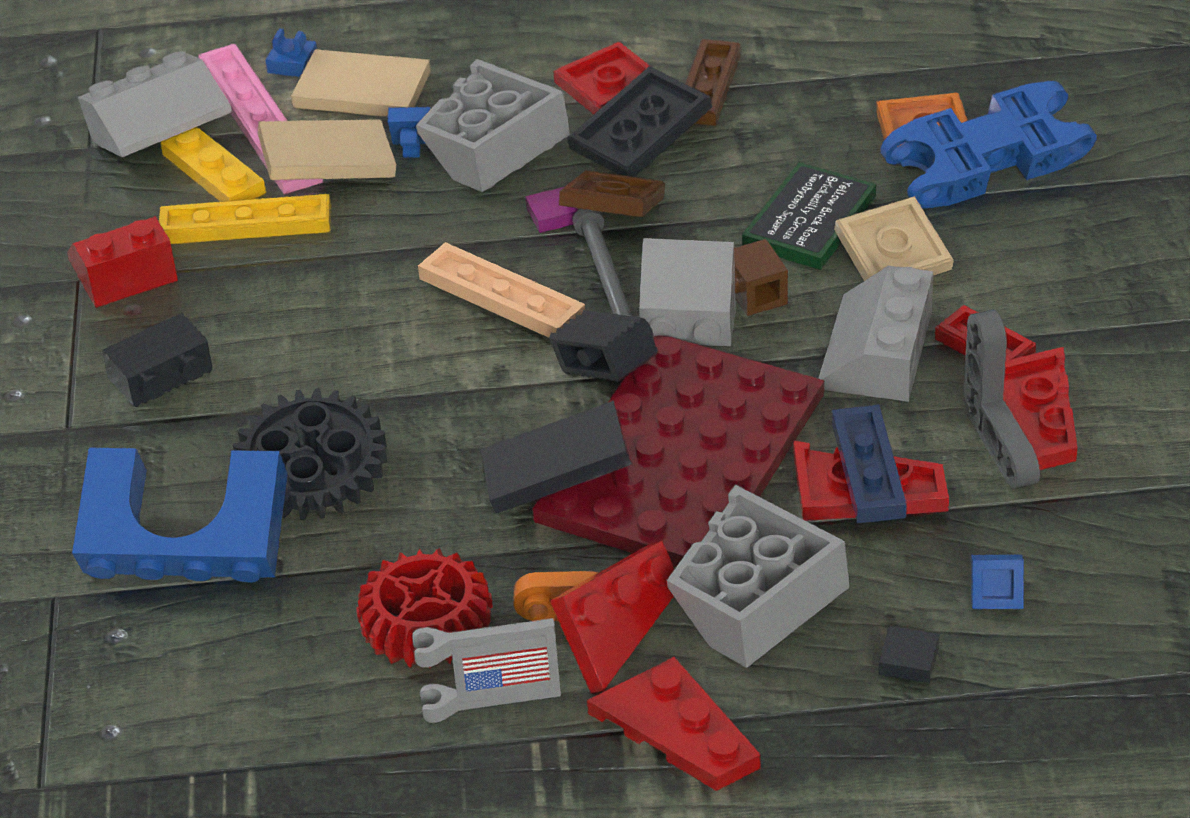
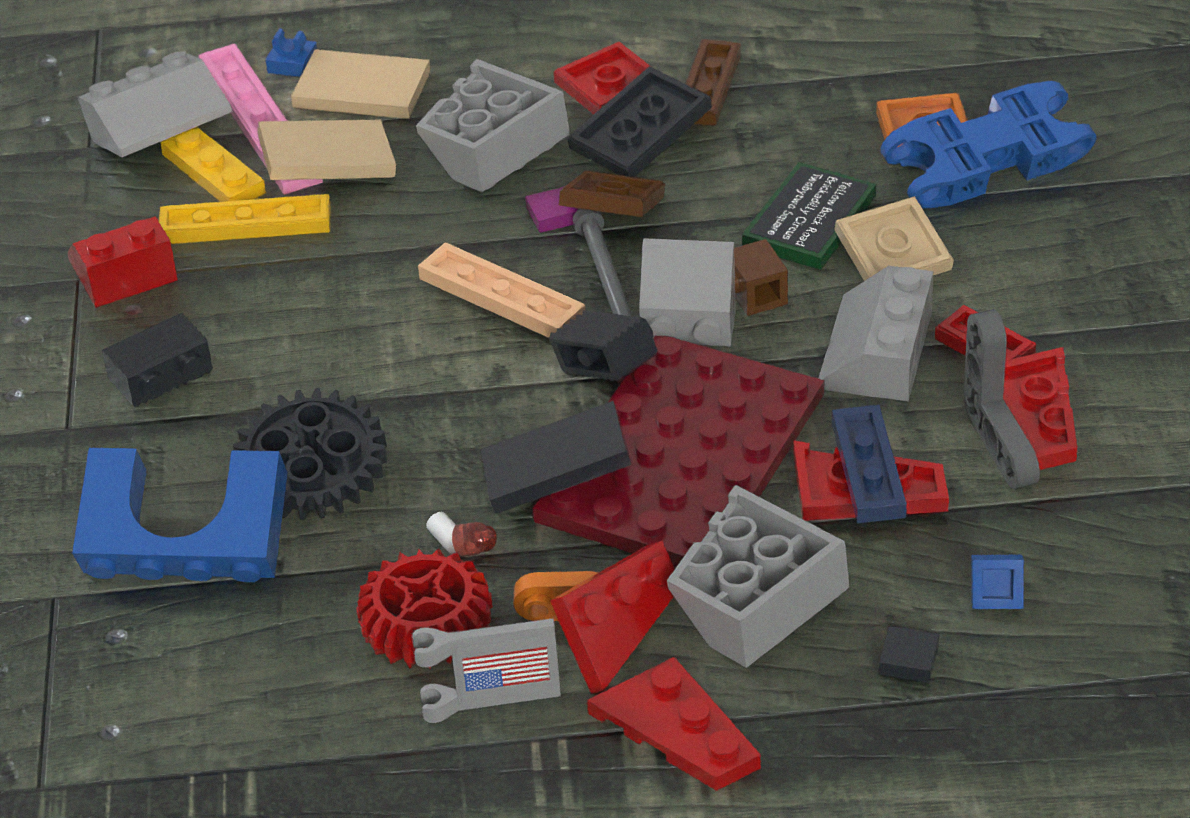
(403, 128): blue tile -> none
(462, 538): none -> clear red arm

